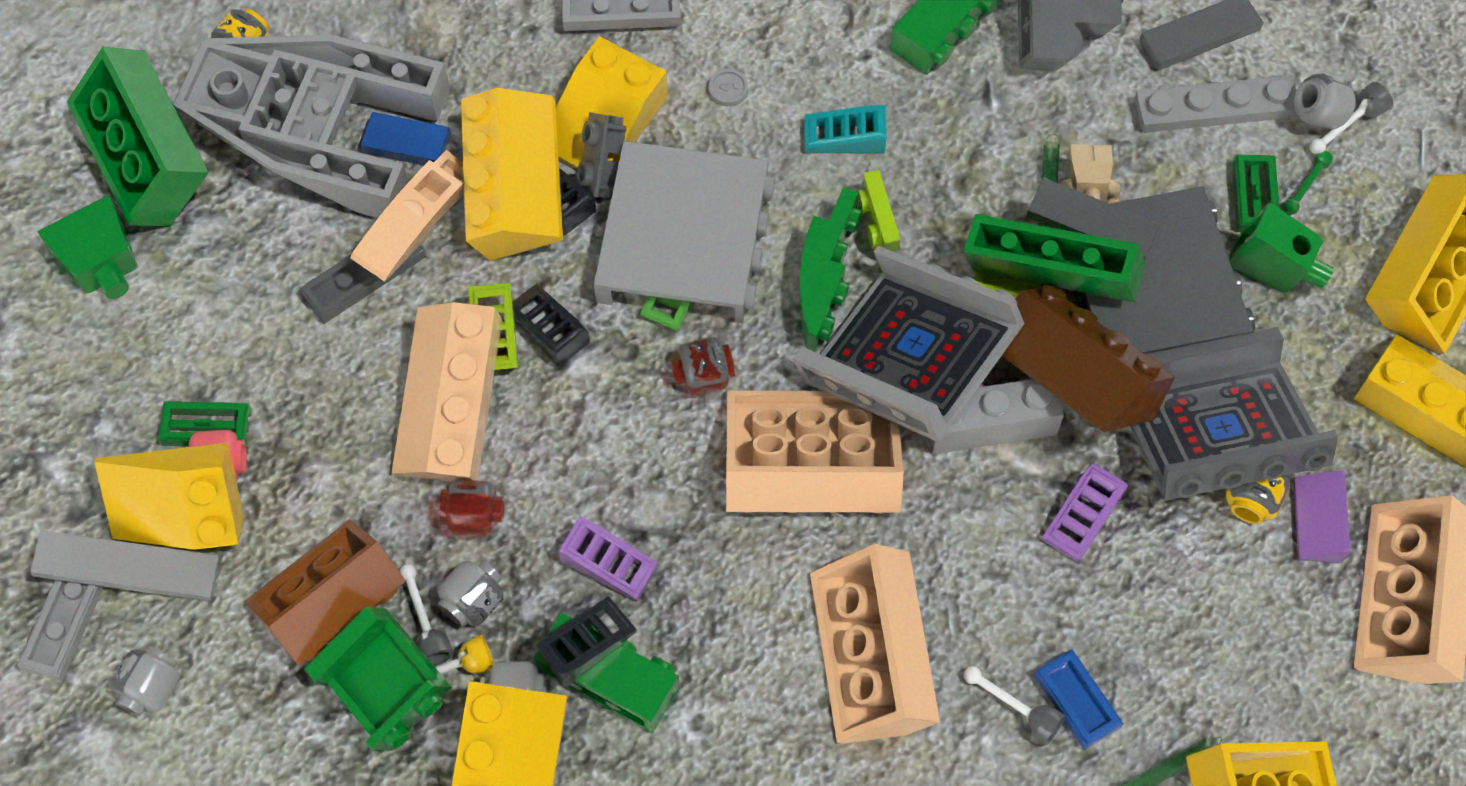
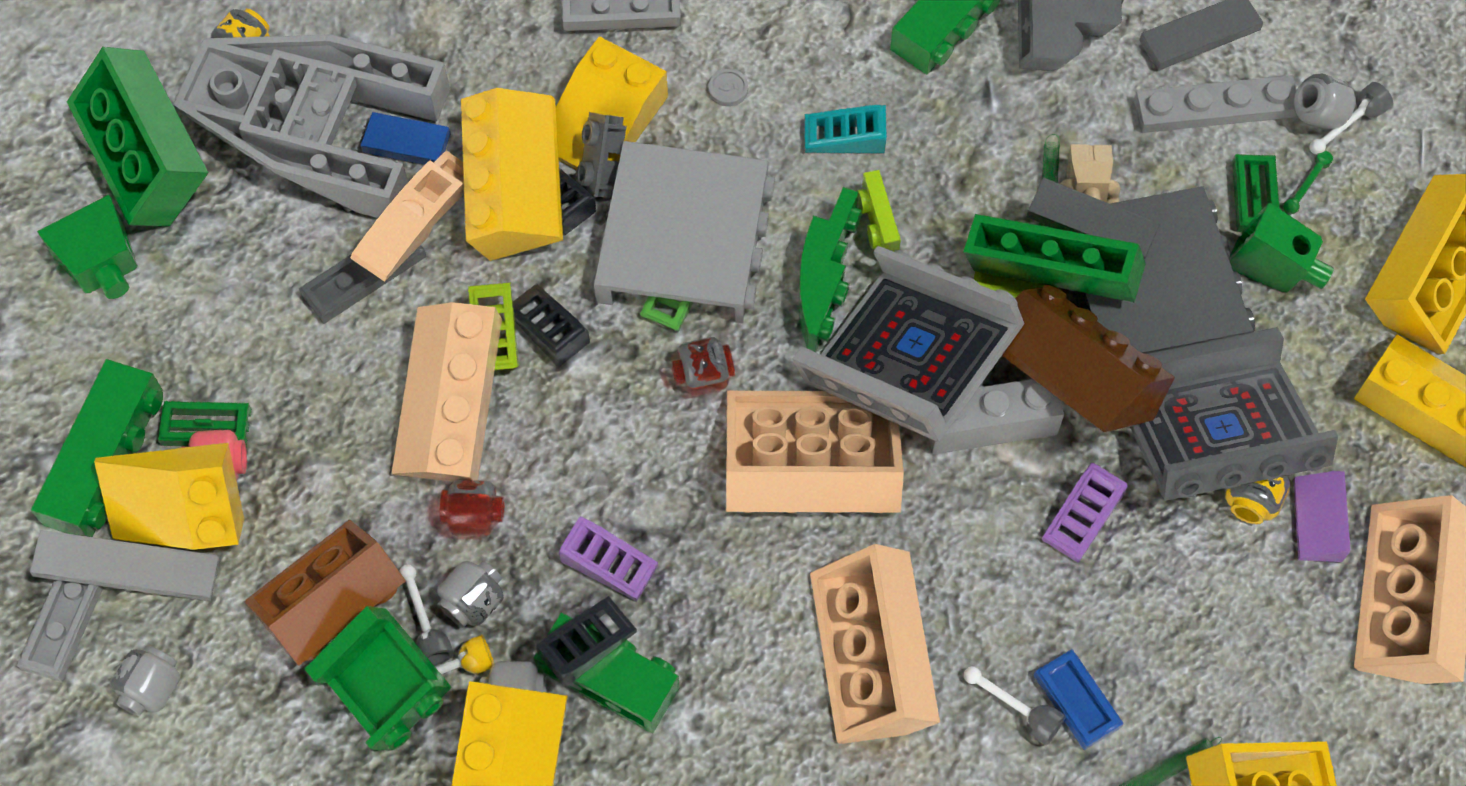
(107, 425): none -> green brick

